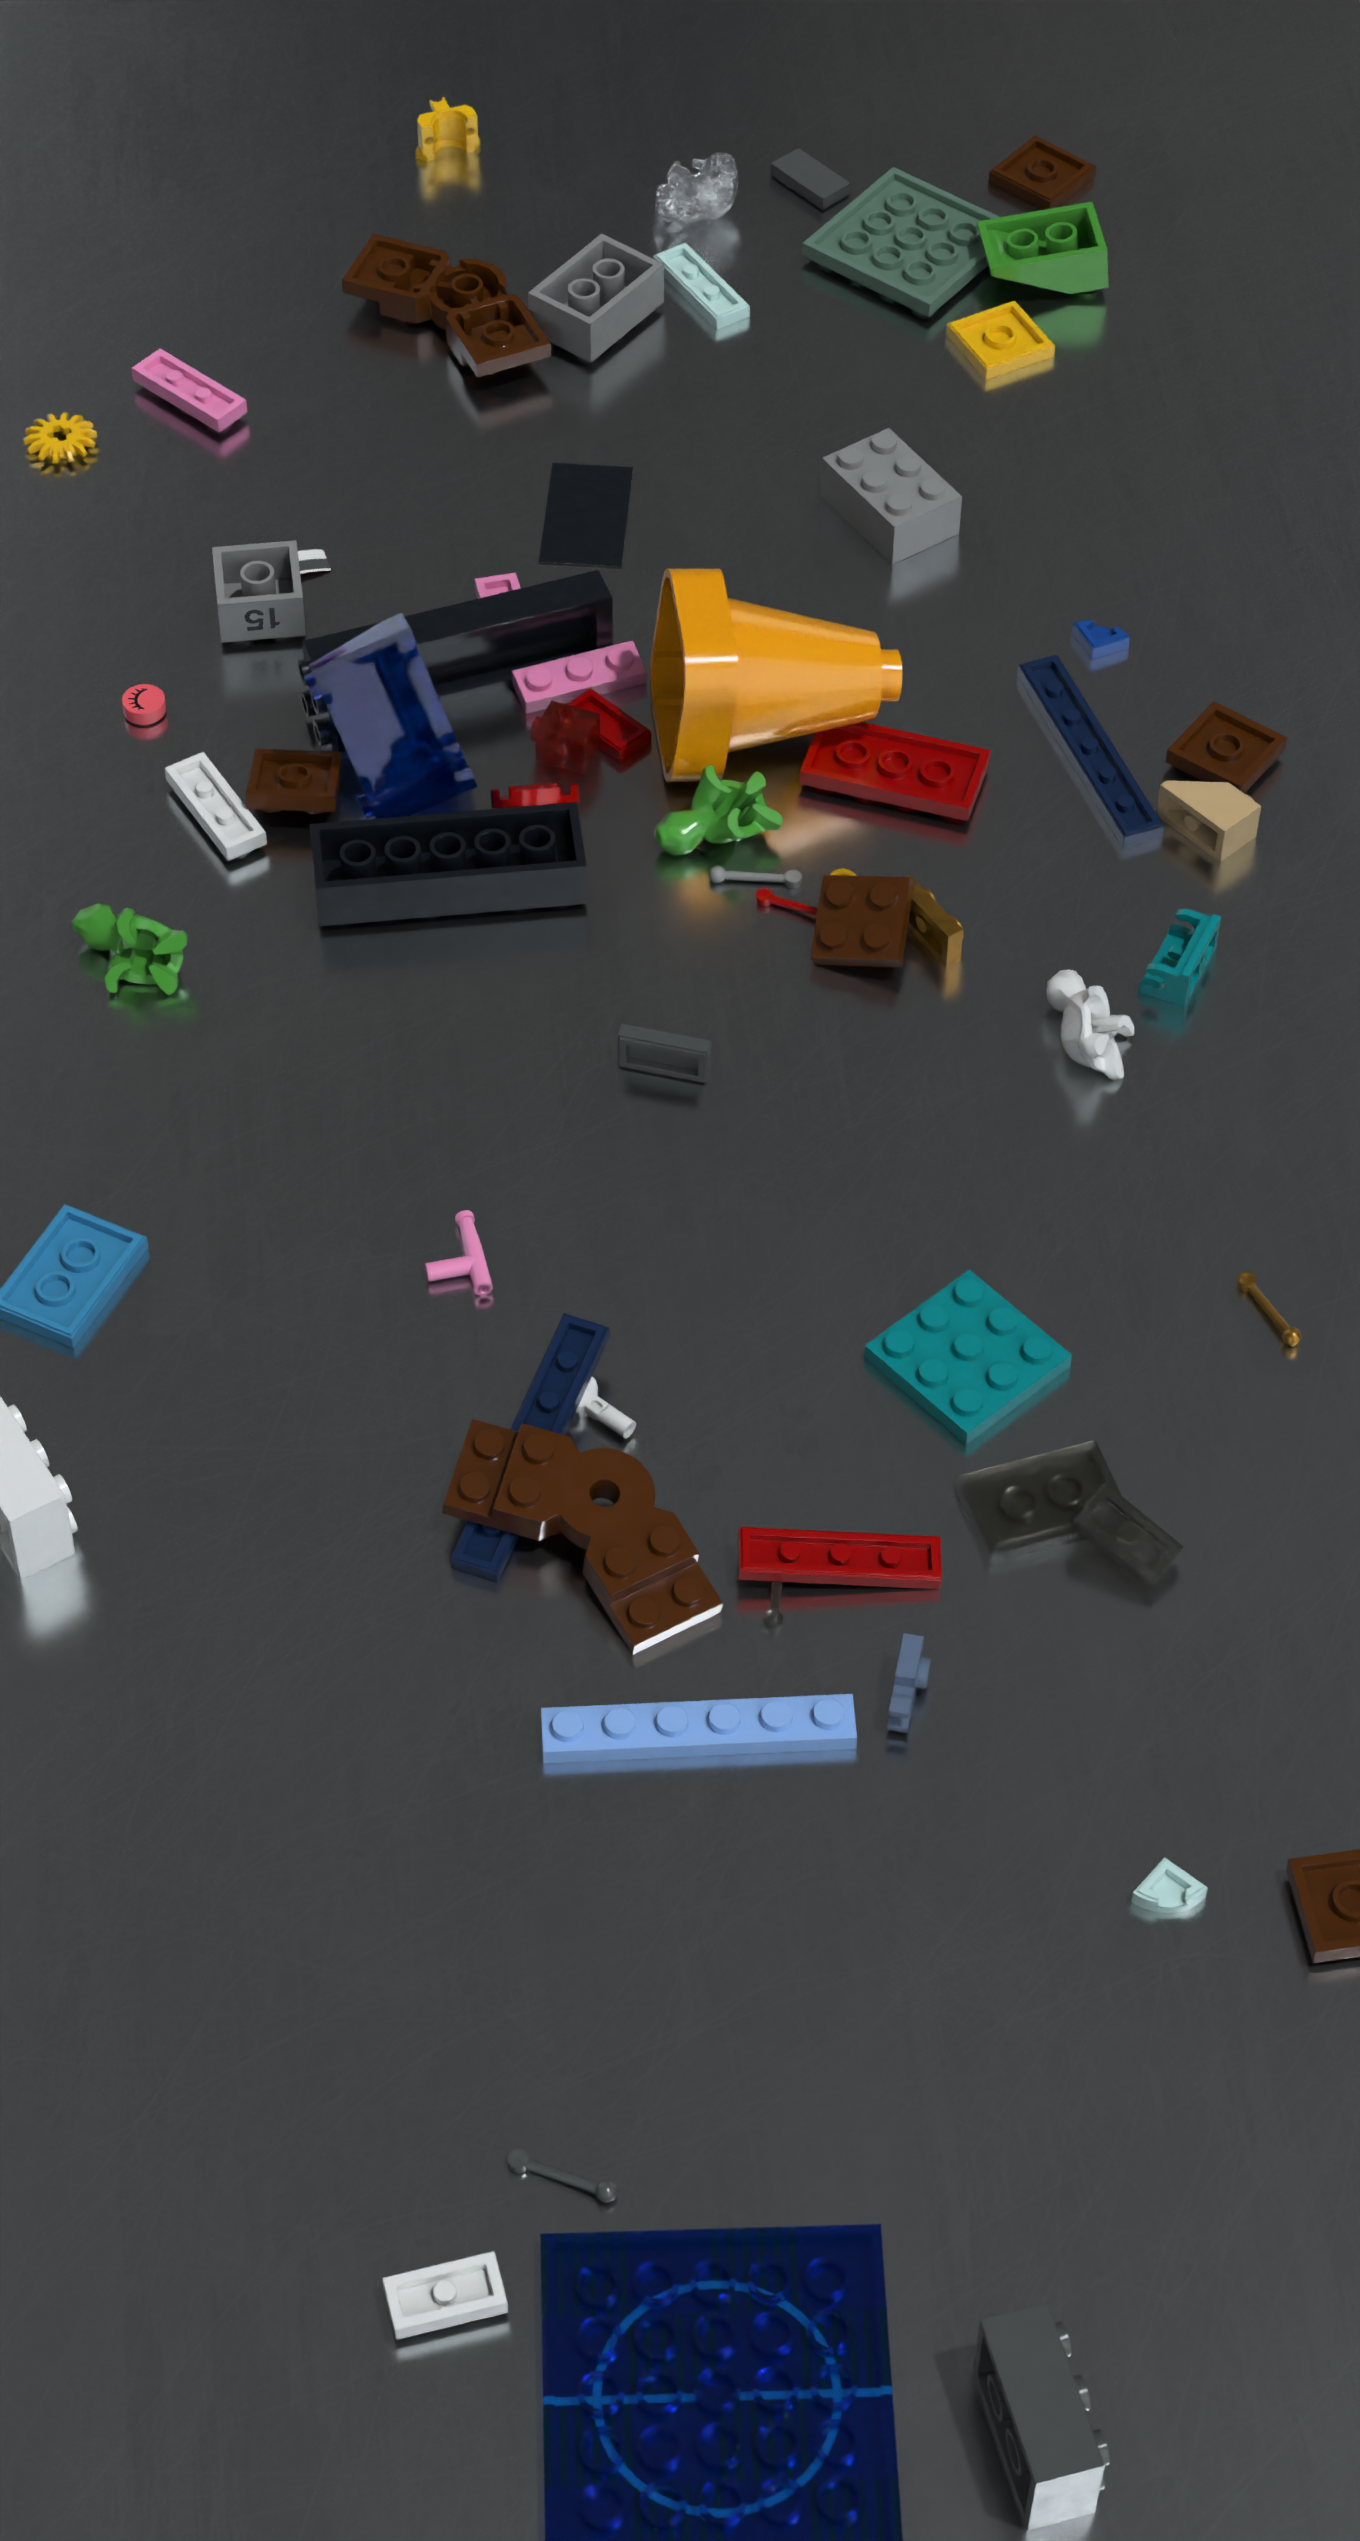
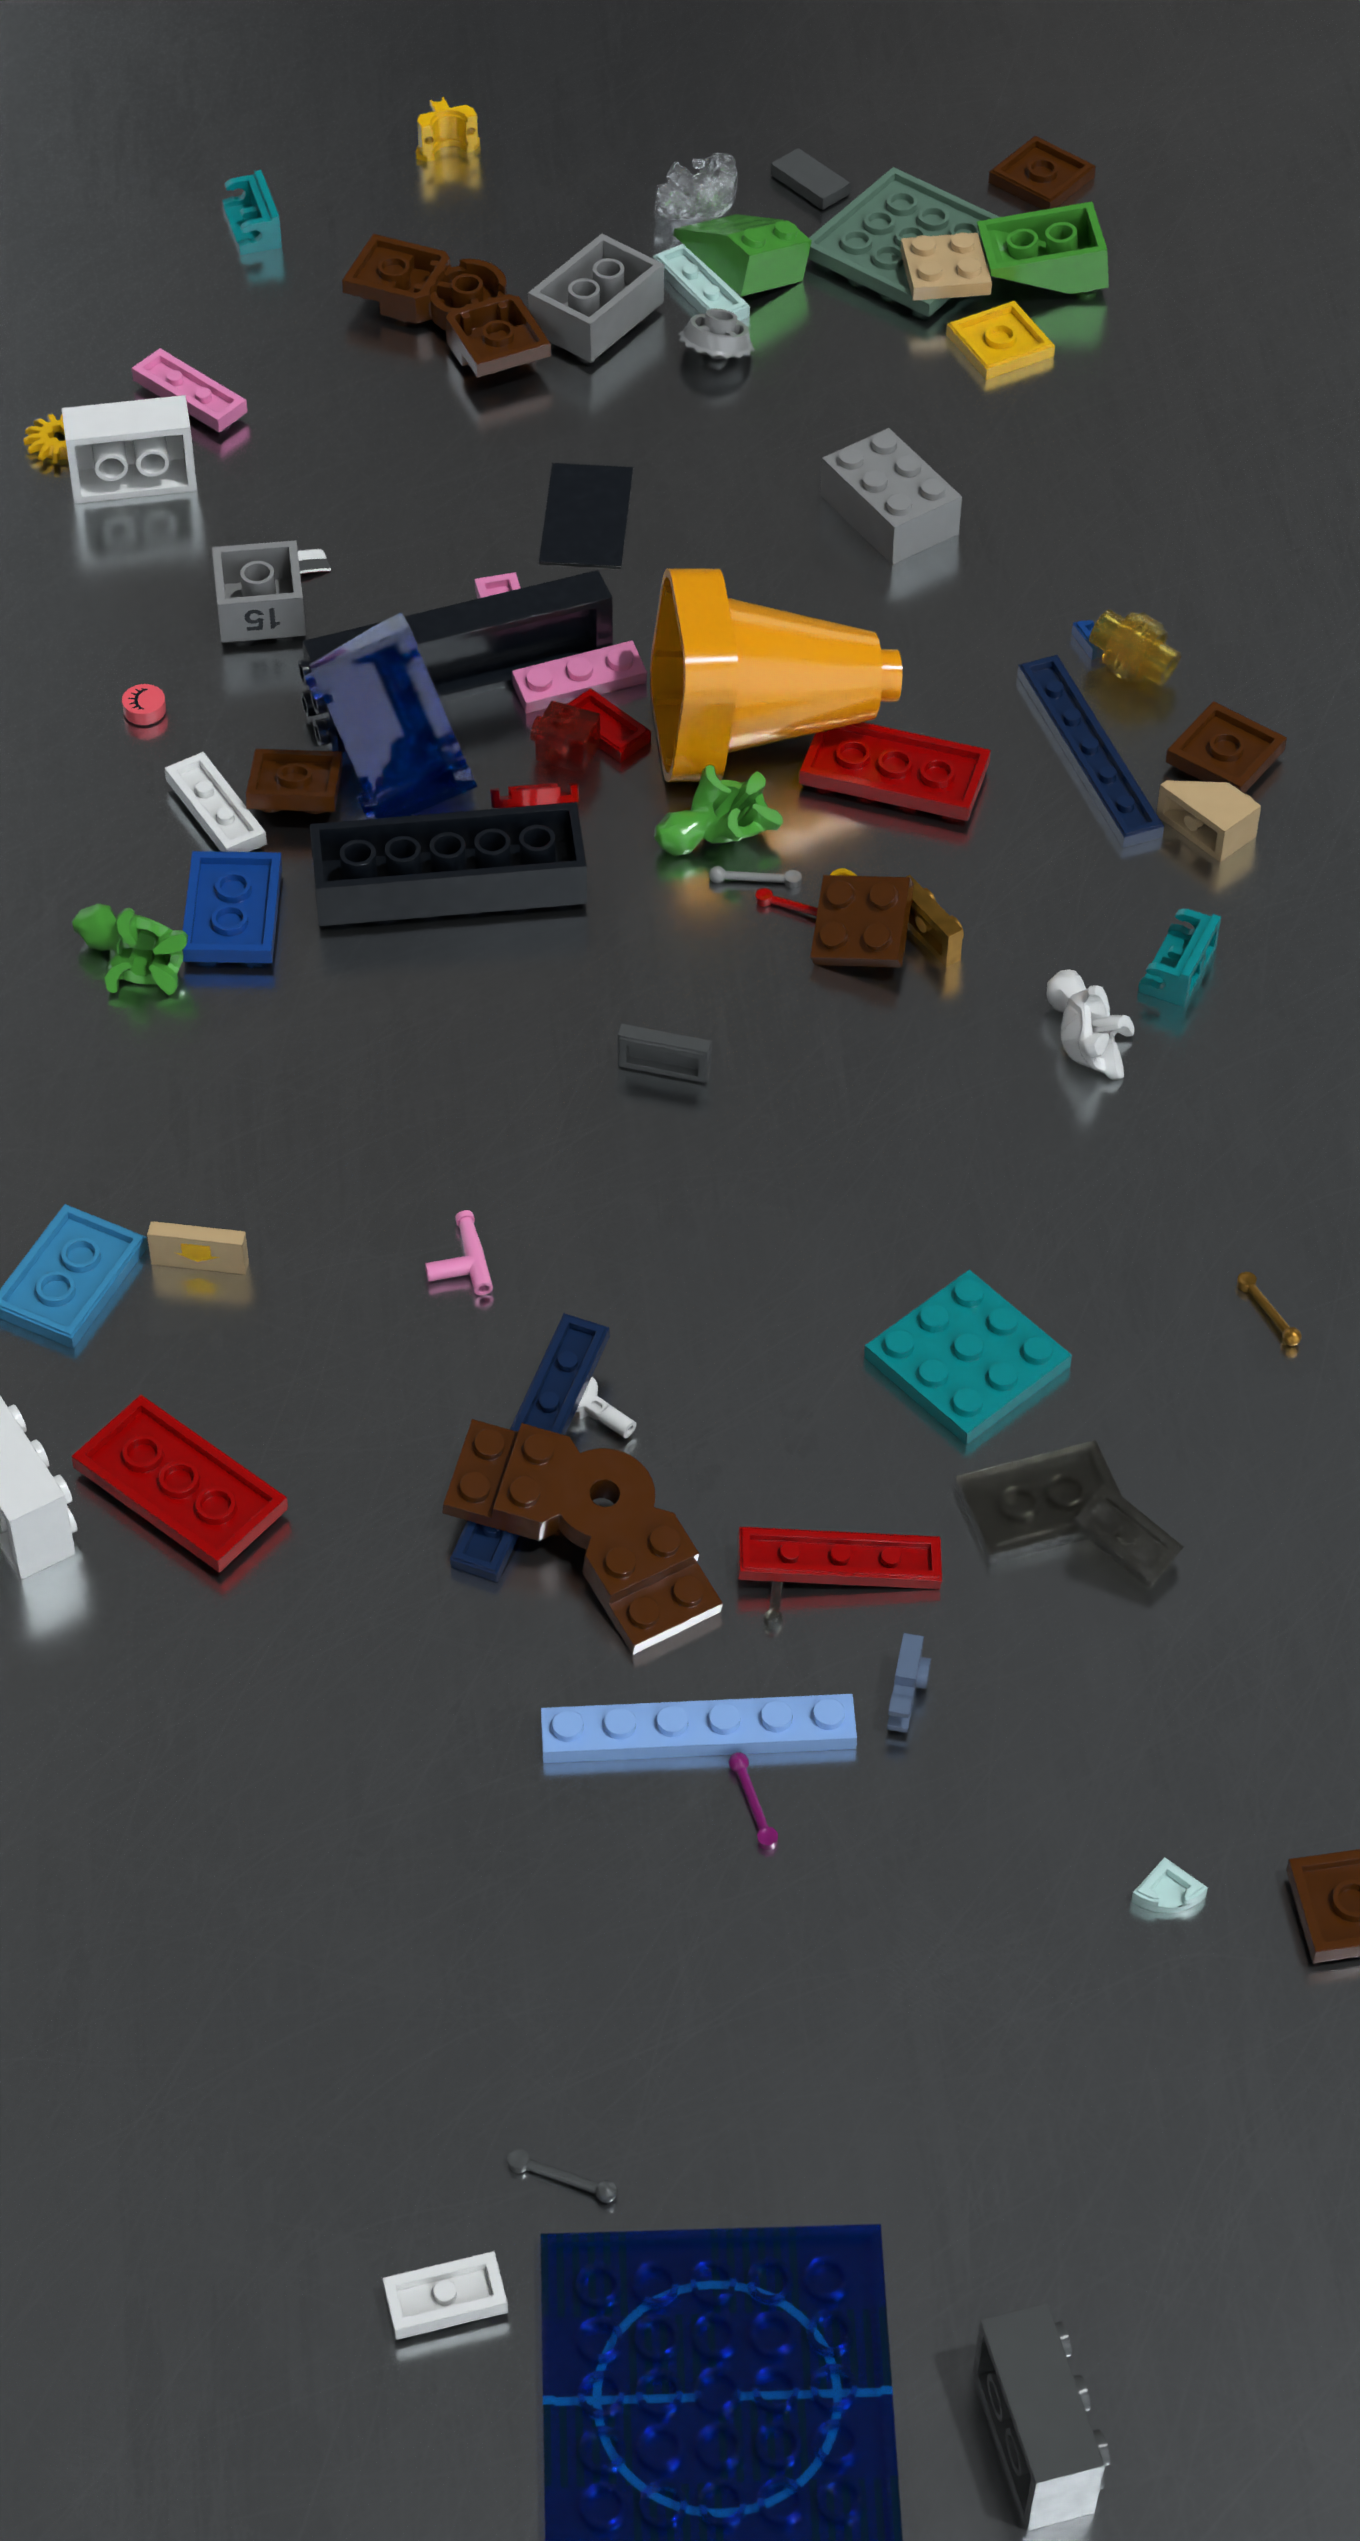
(129, 449): none -> white brick
(180, 1483): none -> red plate
(198, 1247): none -> tan tile
(232, 906): none -> blue plate
(252, 214): none -> teal hinge
(717, 335): none -> light grey piece
(749, 251): none -> bright green slope
(767, 1836): none -> magenta hinge
(945, 266): none -> tan plate
(1135, 647): none -> clear yellow piece

